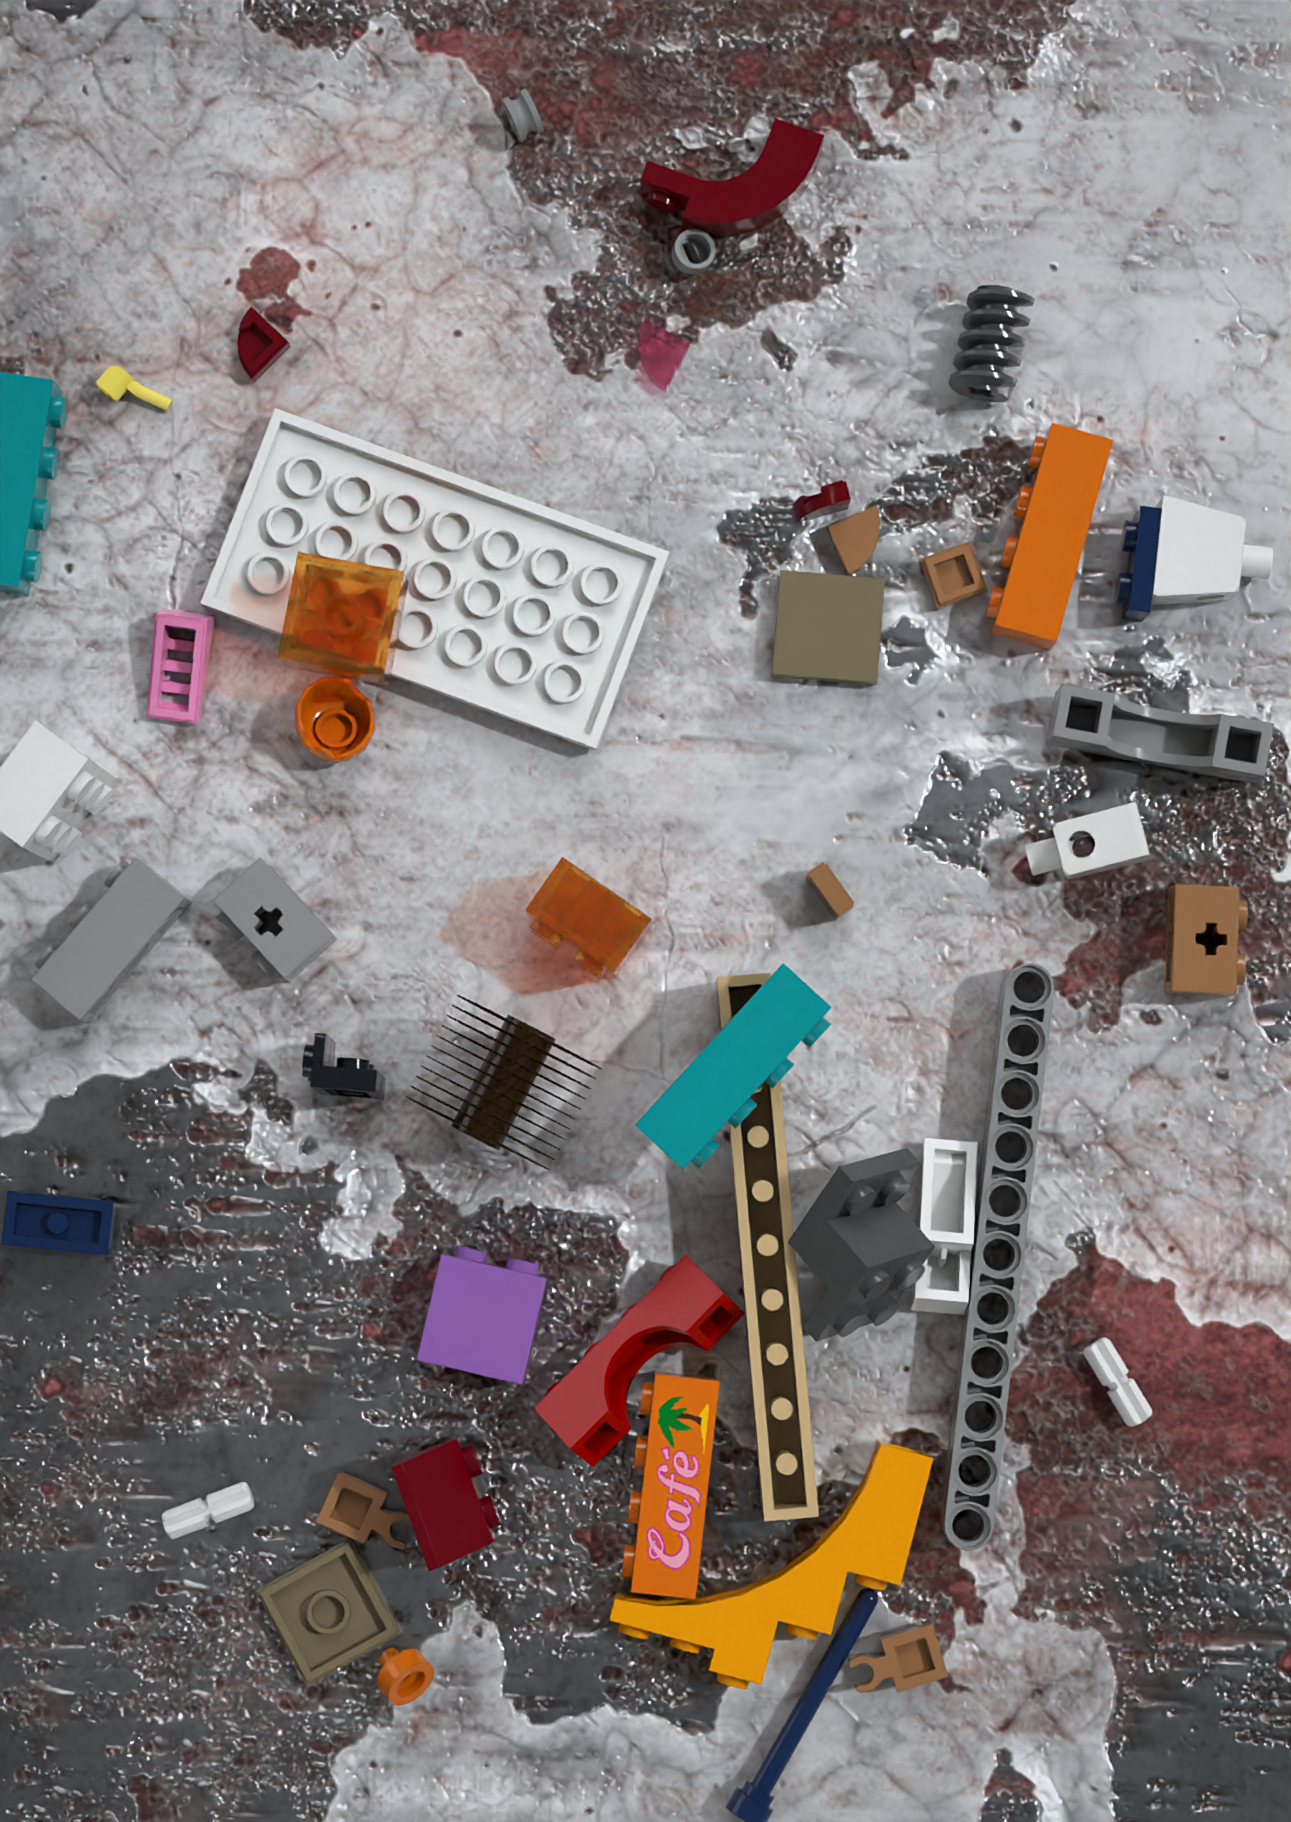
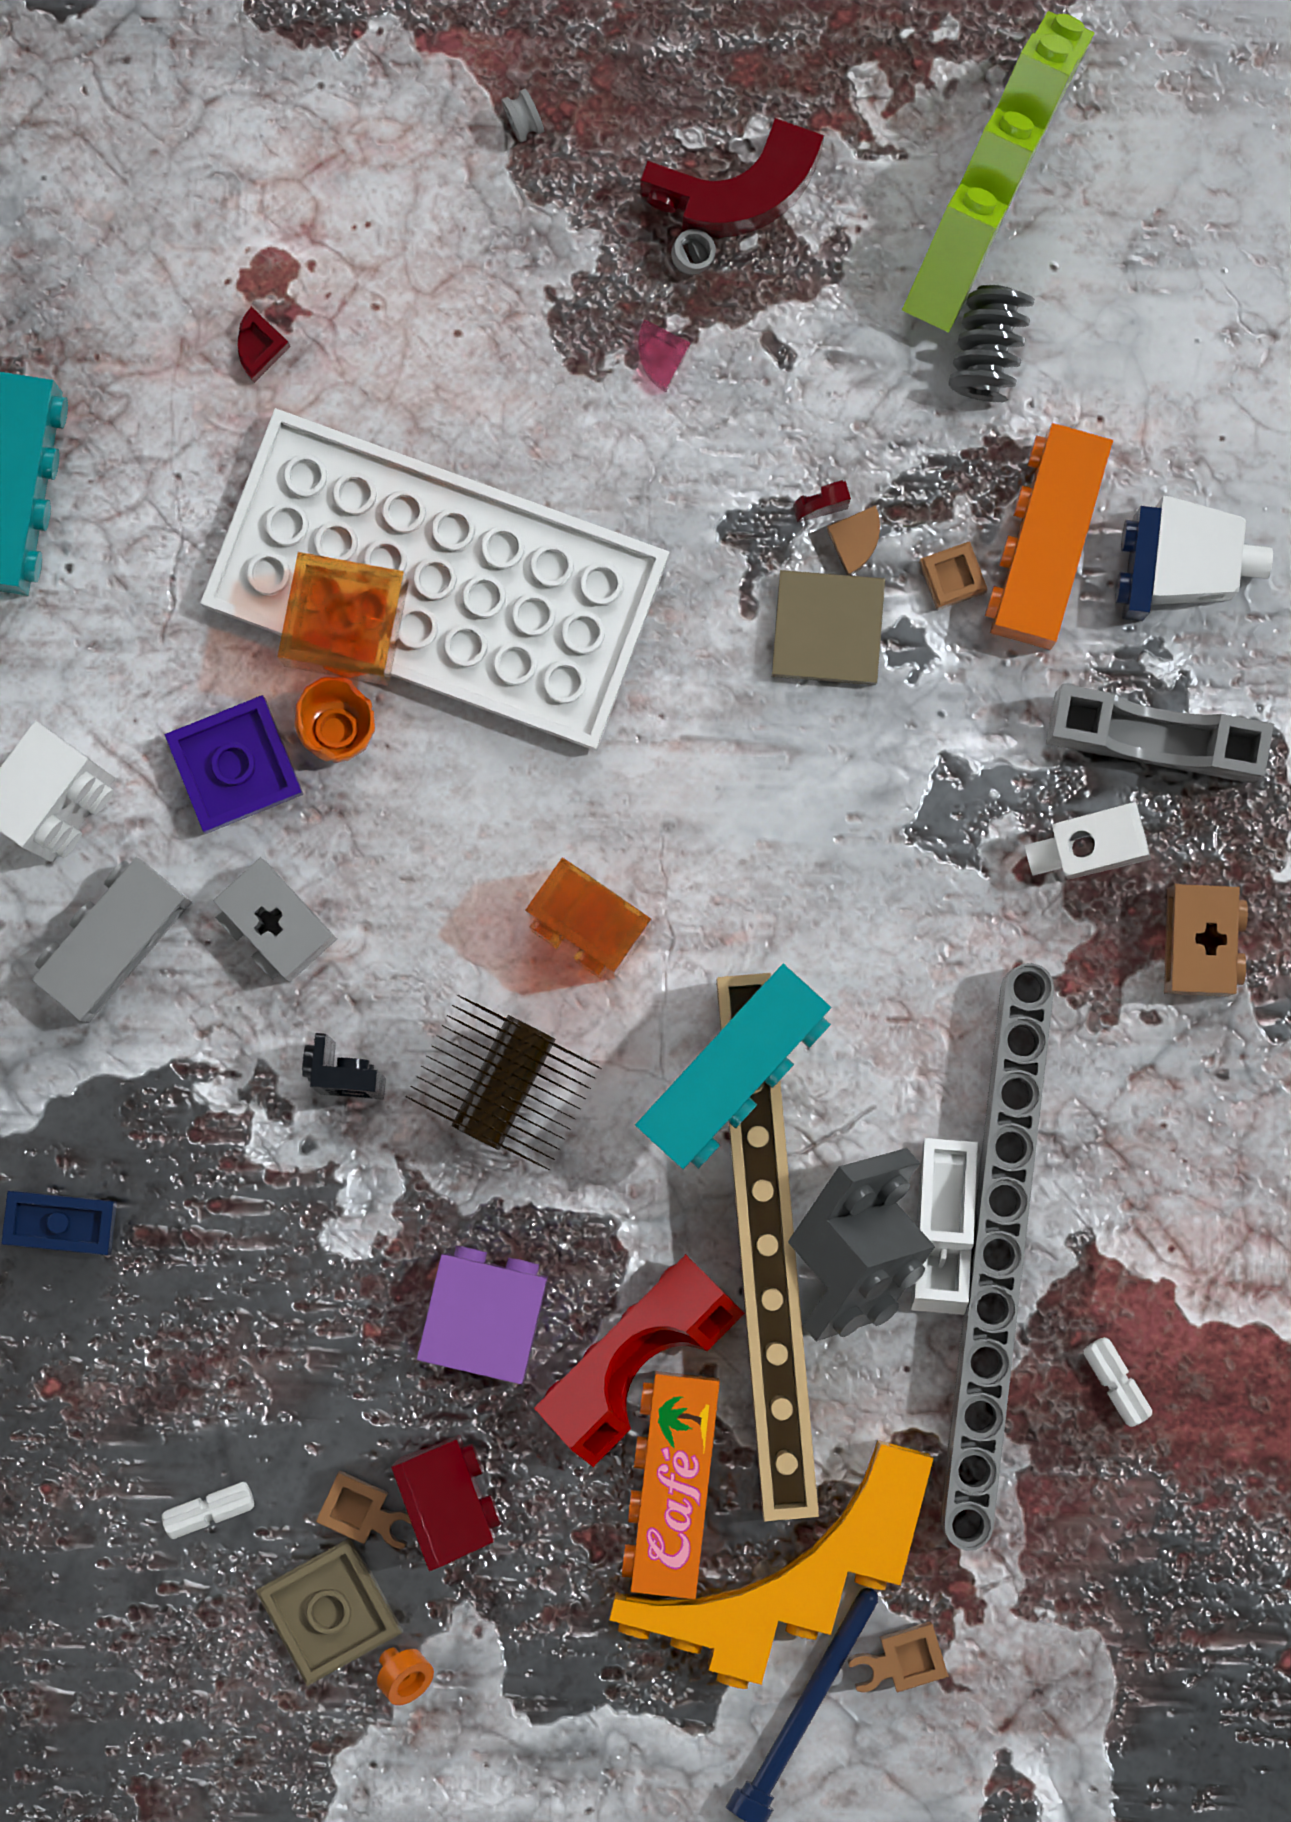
(117, 381): light yellow hand -> none
(160, 663): bright pink slope -> none
(234, 764): none -> dark purple plate
(830, 890): medium nougat tile -> none
(997, 169): none -> lime arch

